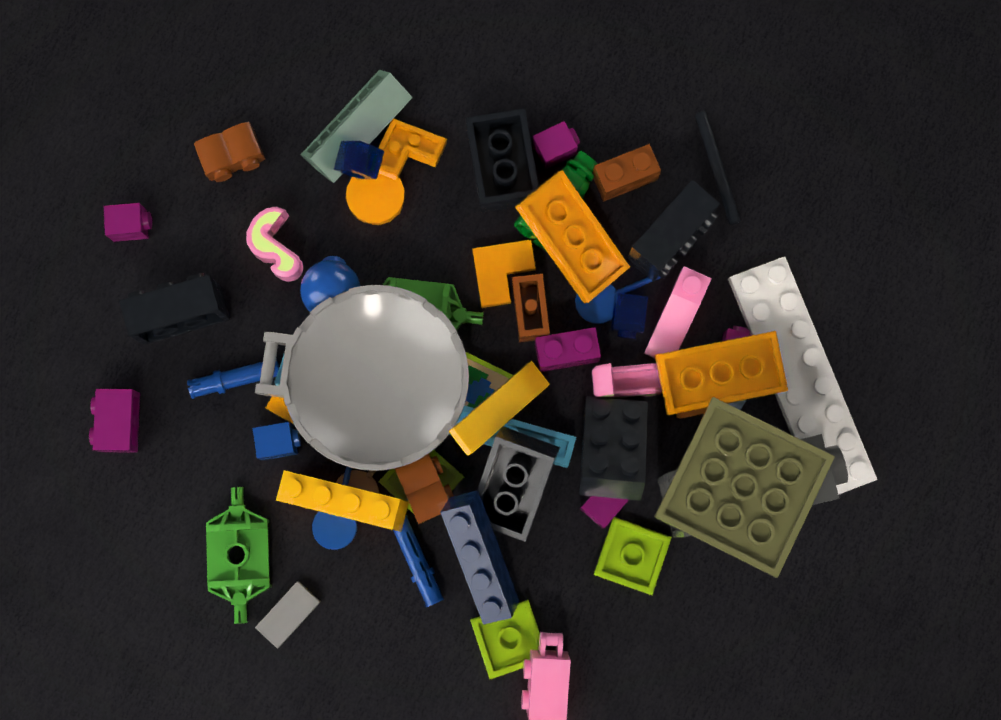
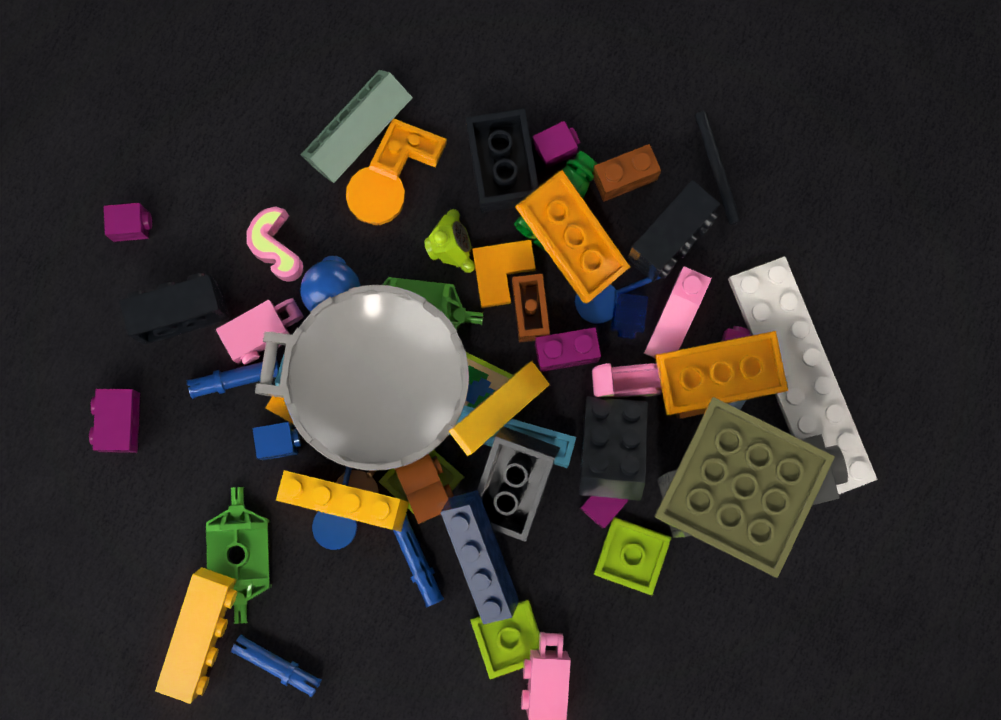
(196, 635): none -> yellow brick
(229, 151): dark orange brick -> none
(245, 333): none -> bright pink brick
(277, 666): none -> blue pin
(287, 614): light grey tile -> none
(358, 160): clear blue brick -> none
(450, 242): none -> lime rock

